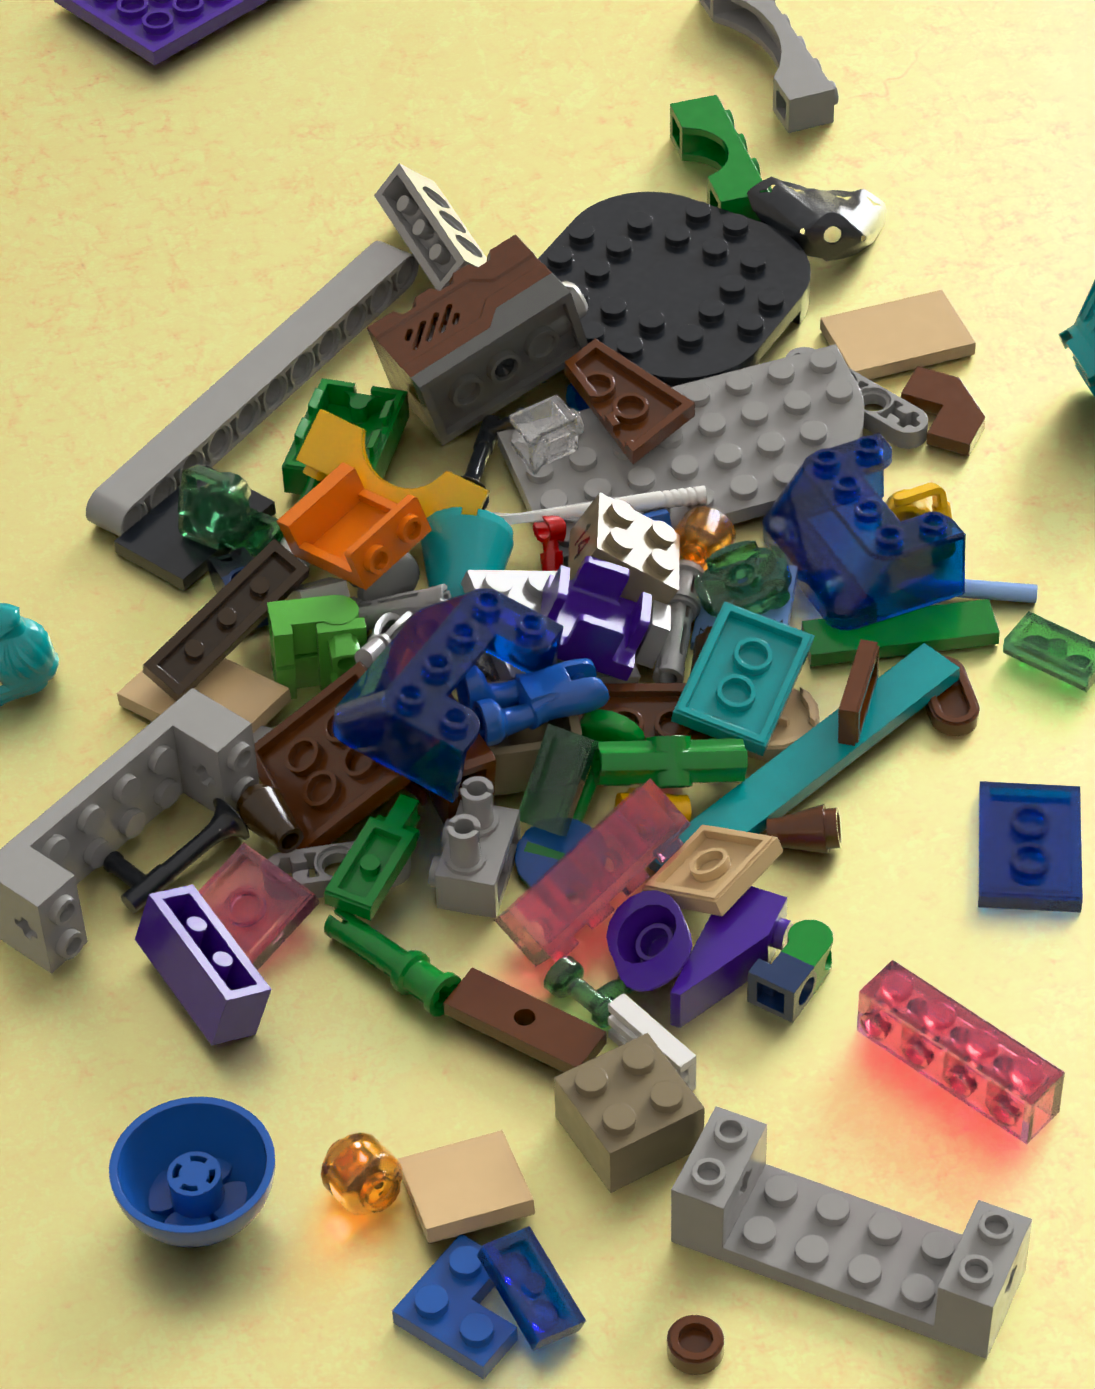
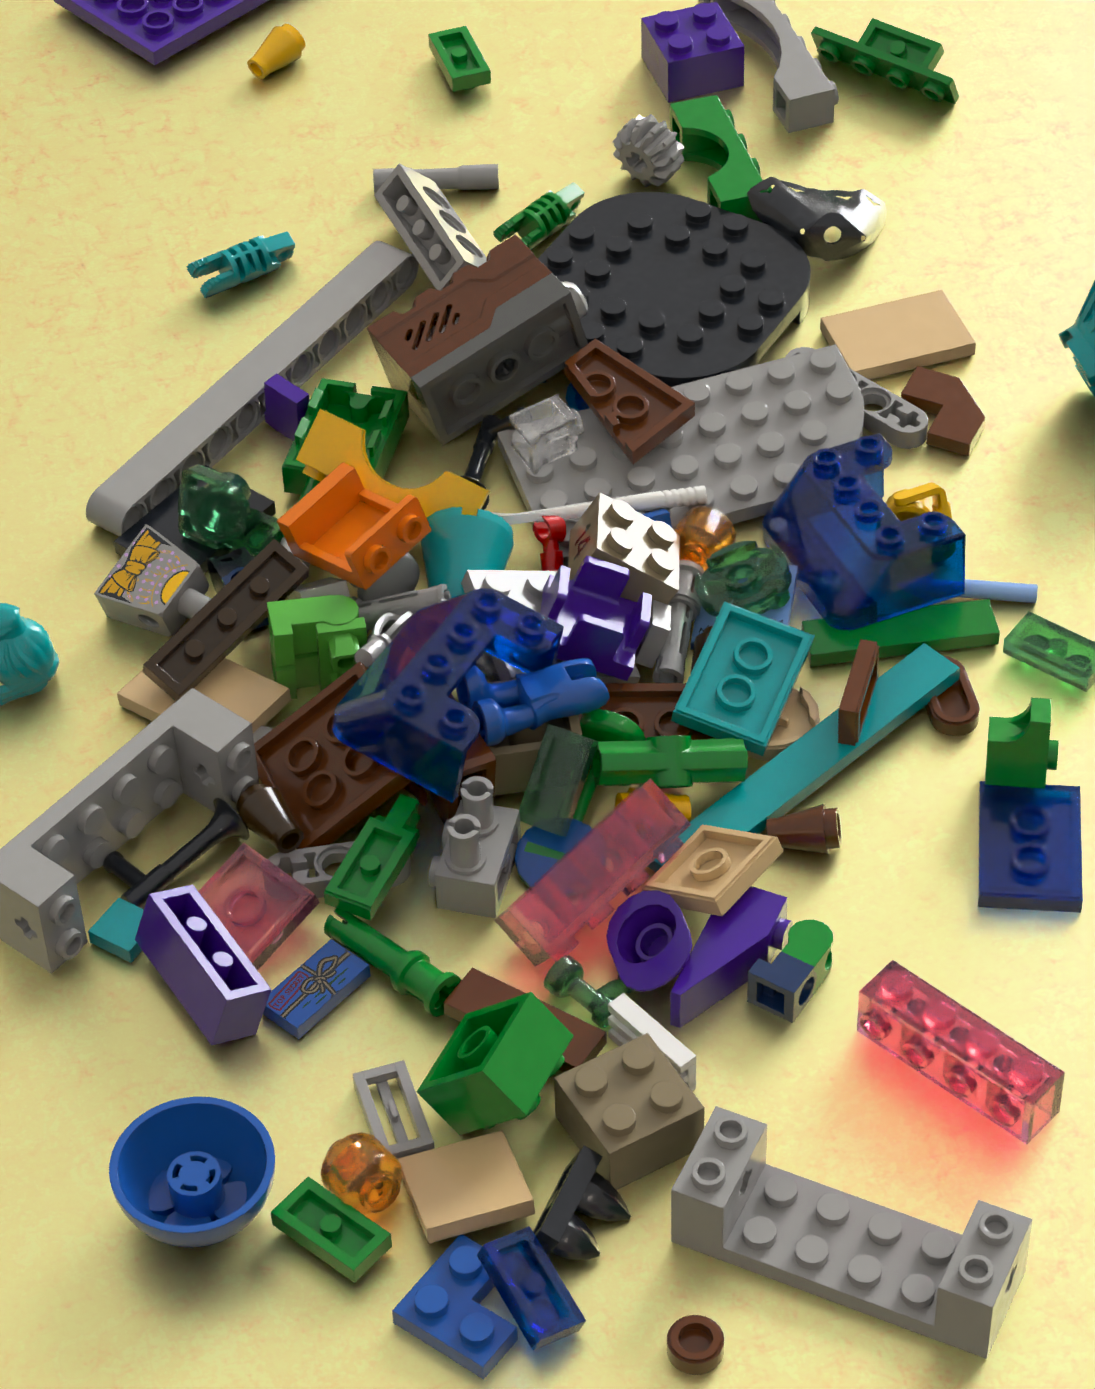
(117, 930): none -> teal tile
(153, 585): none -> light grey torso
(242, 262): none -> teal hinge
(279, 49): none -> yellow cone
(284, 405): none -> dark purple tile
(315, 988): none -> blue tile
(331, 1229): none -> green plate
(379, 1077): none -> light grey tile
(459, 58): none -> green plate
(463, 177): none -> light grey piece
(496, 1064): none -> green brick
(542, 216): none -> green hinge
(580, 1191): none -> black tile
(648, 150): none -> light grey gear
(692, 51): none -> dark purple brick
(893, 54): none -> green bracket
(1021, 747): none -> green brick

